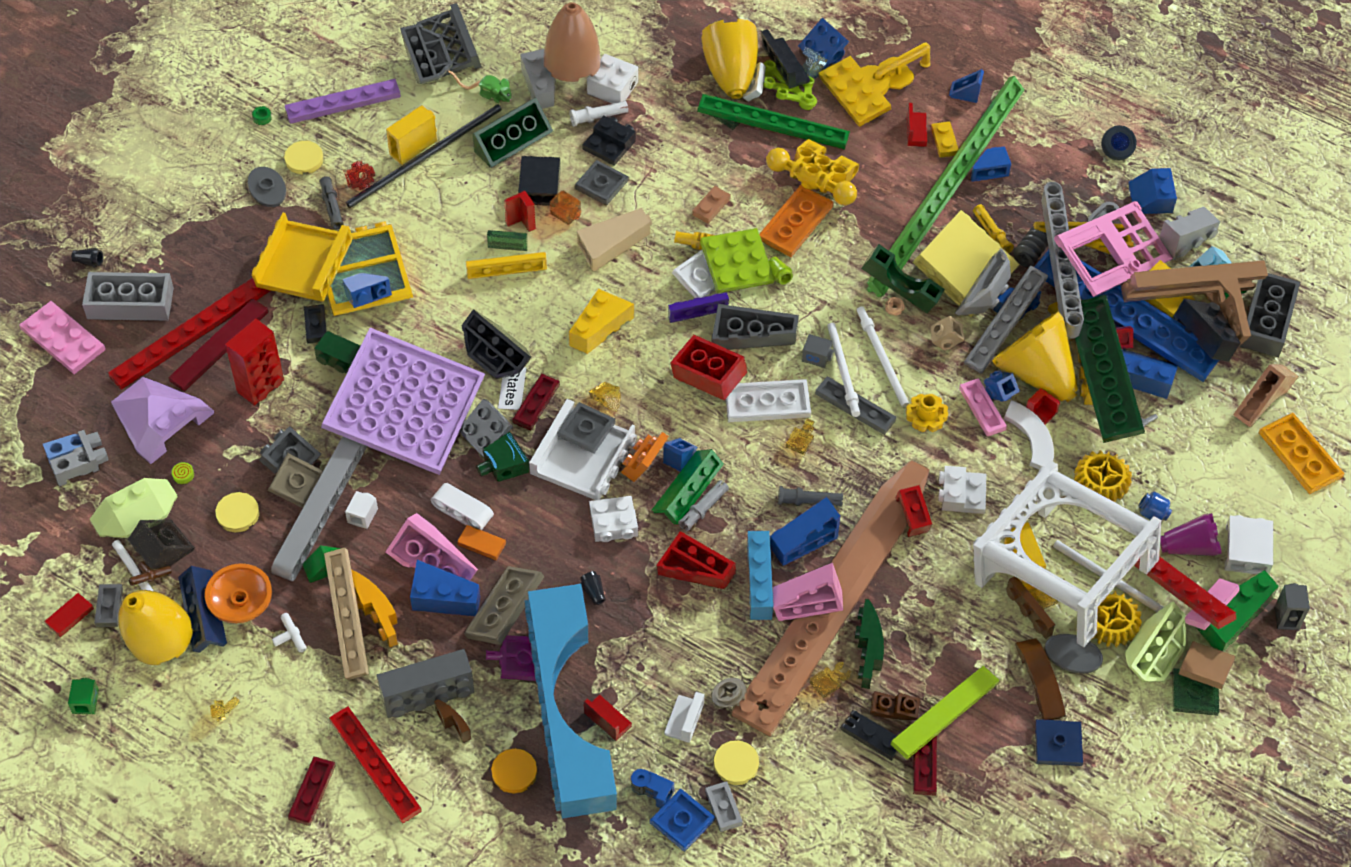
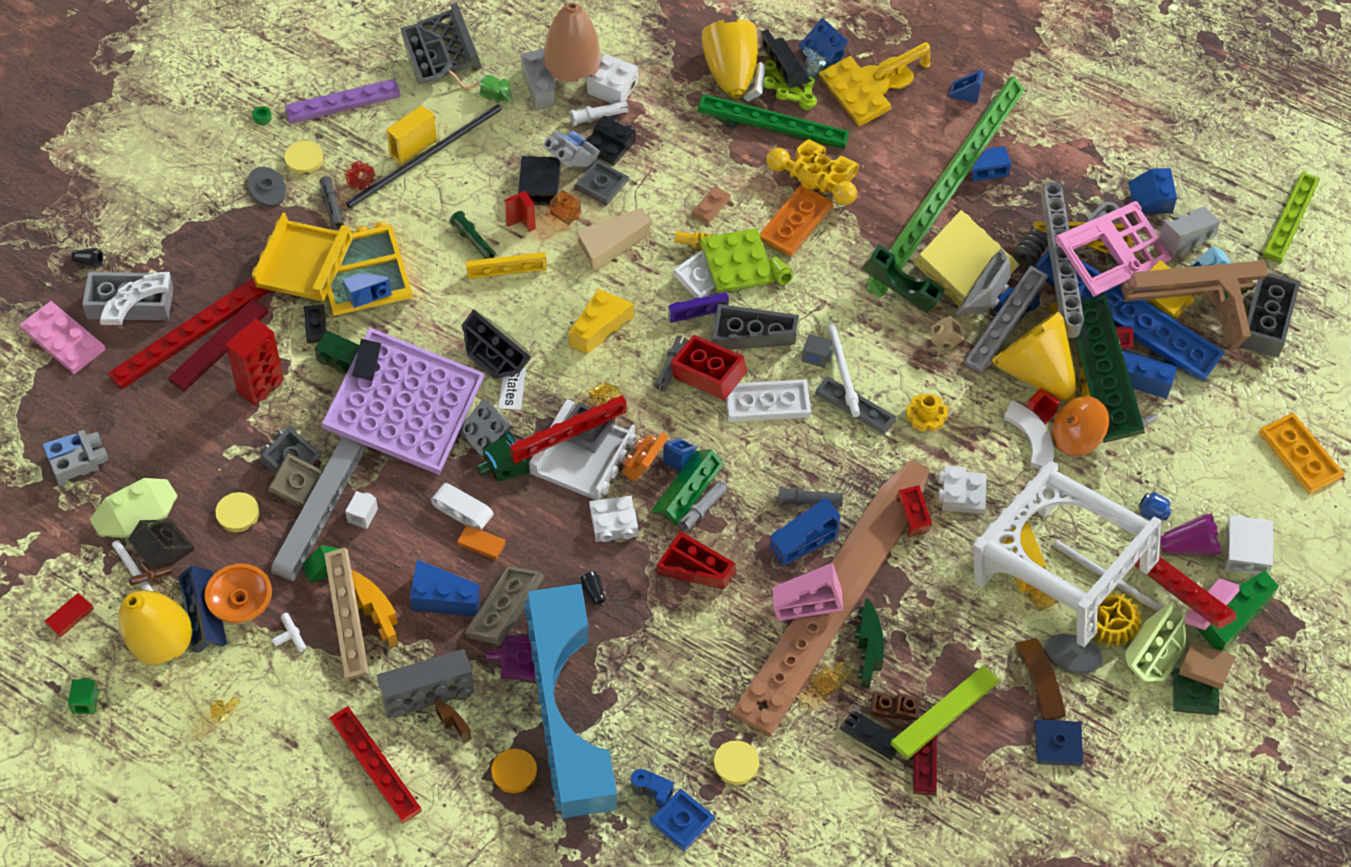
(108, 605): flat silver plate -> none
(132, 293): none -> white tile
(156, 413): lavender wedge -> none
(182, 473): lime tile -> none
(311, 791): dark red tile -> none
(366, 359): none -> black tile
(425, 543): bright pink wedge -> none
(467, 230): none -> dark green pin
(507, 240): clear green tile -> none
(511, 133): dark green slope -> none
(536, 402): dark red tile -> none
(565, 430): none -> red plate
(571, 149): none -> light grey hips
(607, 717): red panel -> none
(666, 372): none -> dark grey pin
(685, 717): white panel -> none
(723, 806): light grey plate -> none
(733, 686): dark tan gear -> none
(760, 575): dark azure arch -> none
(801, 438): clear yellow plate -> none
(868, 326): white bar -> none
(894, 302): light nougat plate -> none
(916, 128): red panel -> none
(944, 139): yellow plate -> none
(982, 407): bright pink plate -> none
(991, 228): yellow pin -> none
(1001, 385): blue brick -> none
(1030, 607): reddish brown plate -> none
(1080, 426): none -> orange dish
(1116, 475): yellow gear -> none
(1118, 142): black wheel -> none
(1210, 328): black wedge -> none
(1271, 385): nougat arch -> none
(1291, 218): none -> lime tile
(1292, 607): dark grey brick -> none

